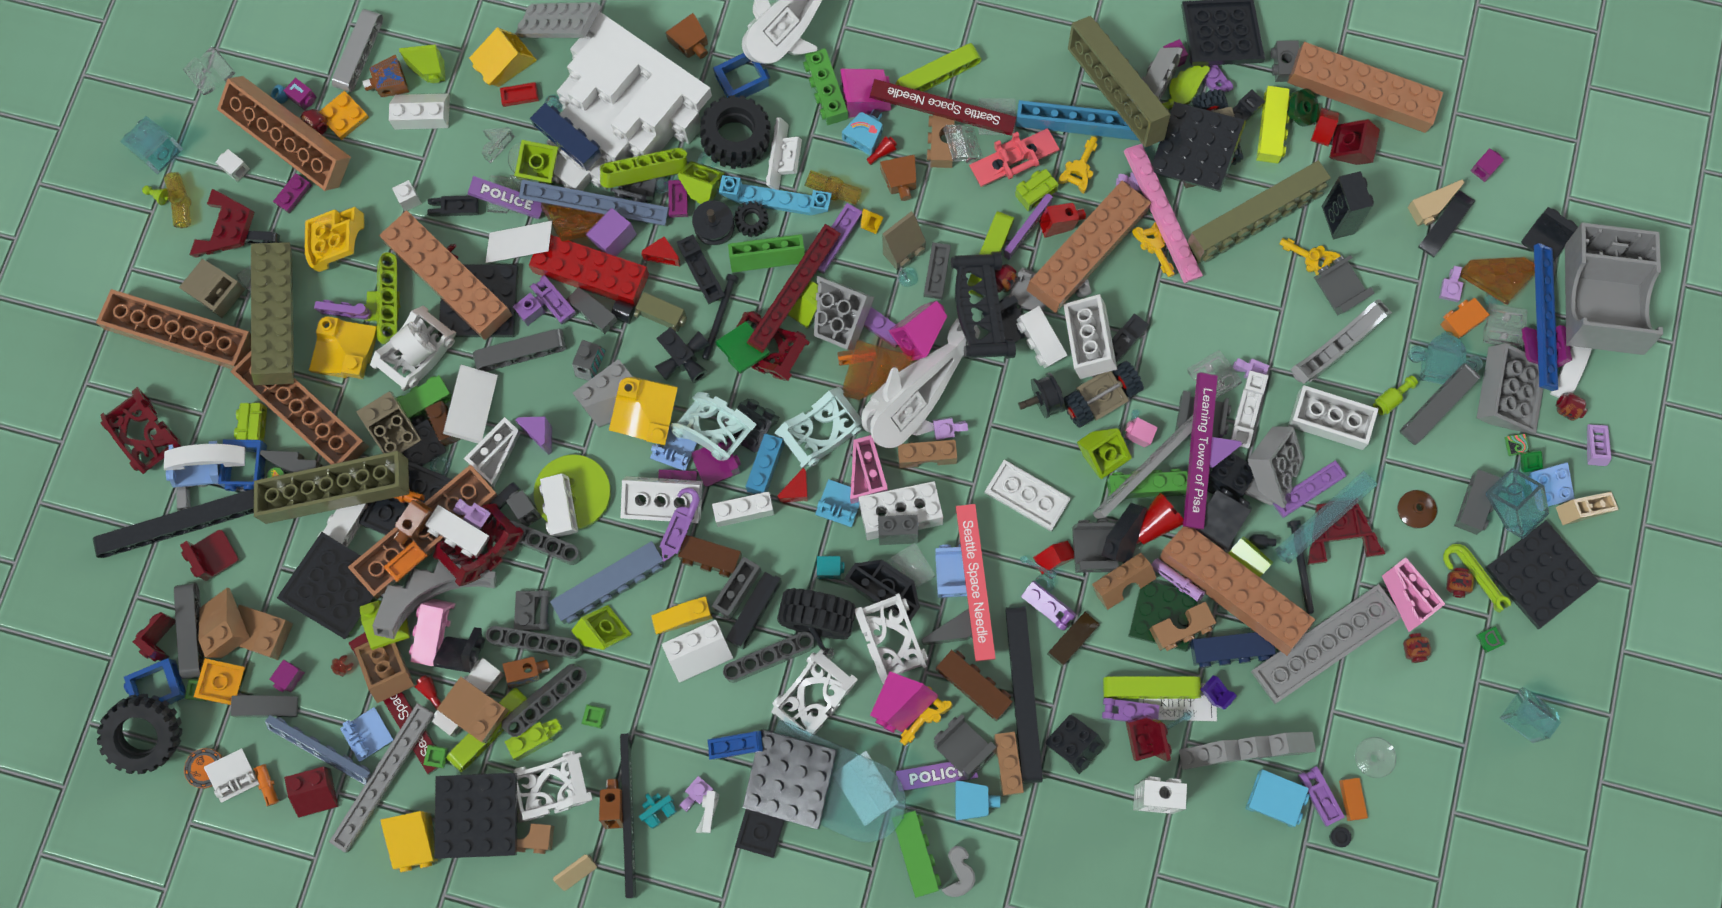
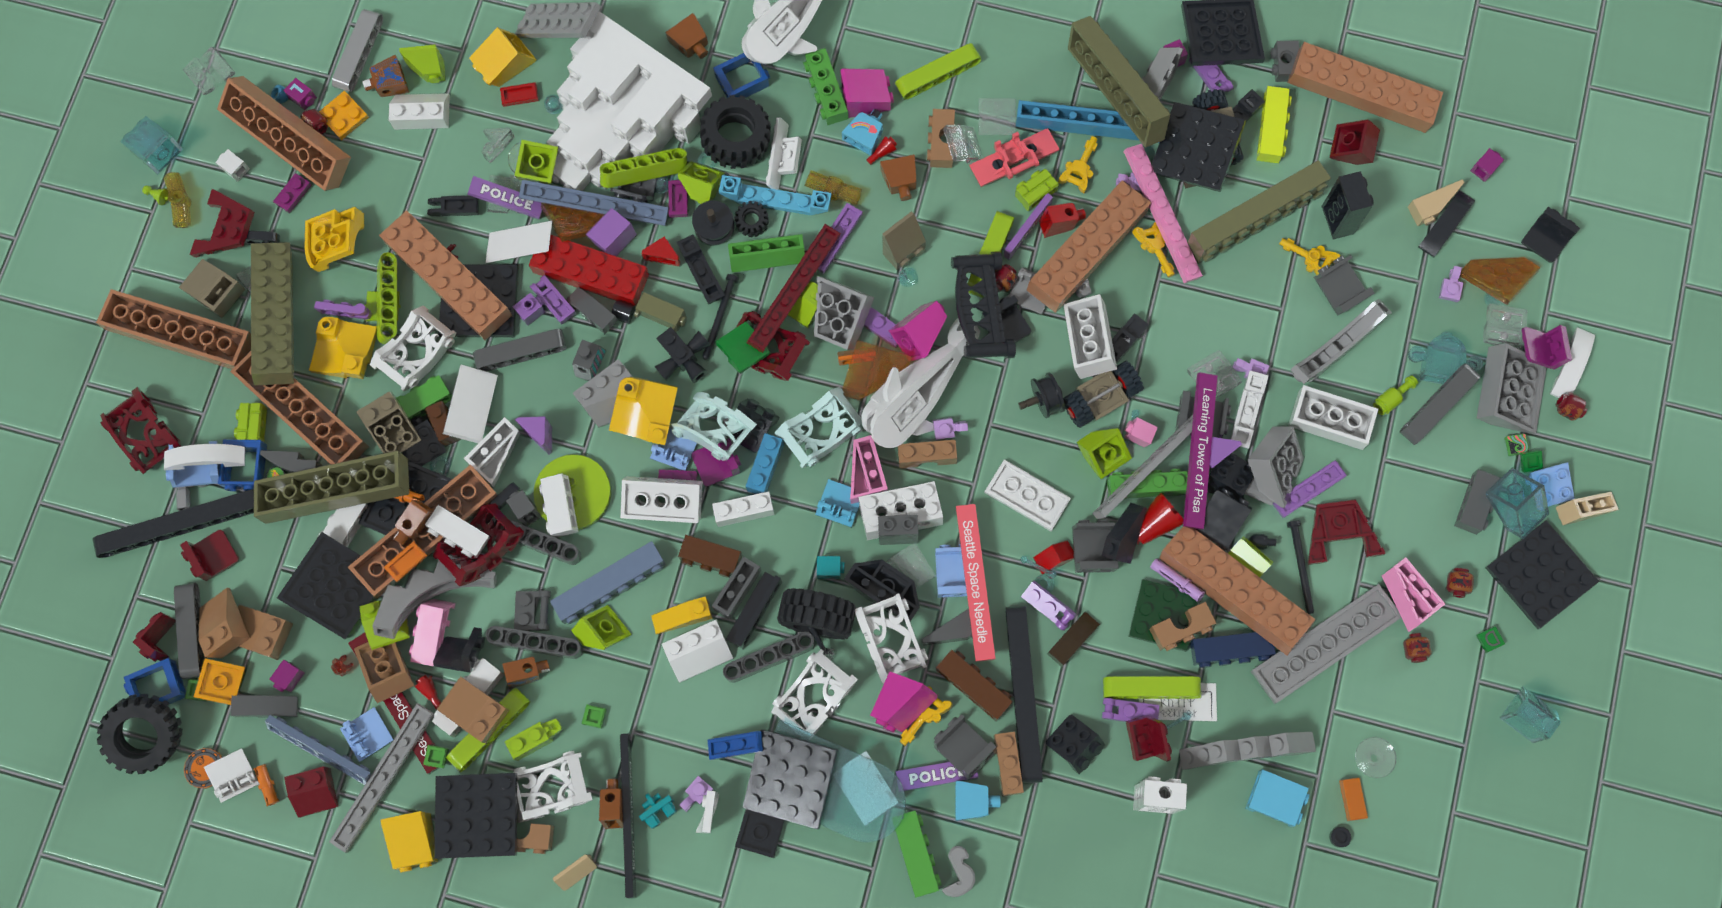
(406, 195): white brick -> none
(412, 344): white brick -> none
(473, 514): lavender plate -> none
(534, 701): dark grey beam -> none
(565, 136): dark blue brick -> none
(679, 525): medium lavender plate -> none
(796, 489): red slope -> none
(871, 221): yellow slope -> none
(937, 270): dark grey plate -> none
(942, 107): dark red tile -> none
(1041, 337): white brick -> none
(1111, 586): medium nougat arch -> none
(1186, 85): lime animal -> none
(1218, 693): dark purple bracket -> none
(1303, 107): dark green plate -> none
(1321, 796): medium lavender plate -> none
(1325, 127): red slope -> none
(1325, 517): clear light blue brick -> none
(1410, 515): reddish brown dish -> none
(1465, 318): orange brick -> none
(1478, 573): lime piece -> none
(1545, 317): blue tile -> none
(1598, 457): lavender slope -> none
(1610, 288): light grey piece -> none

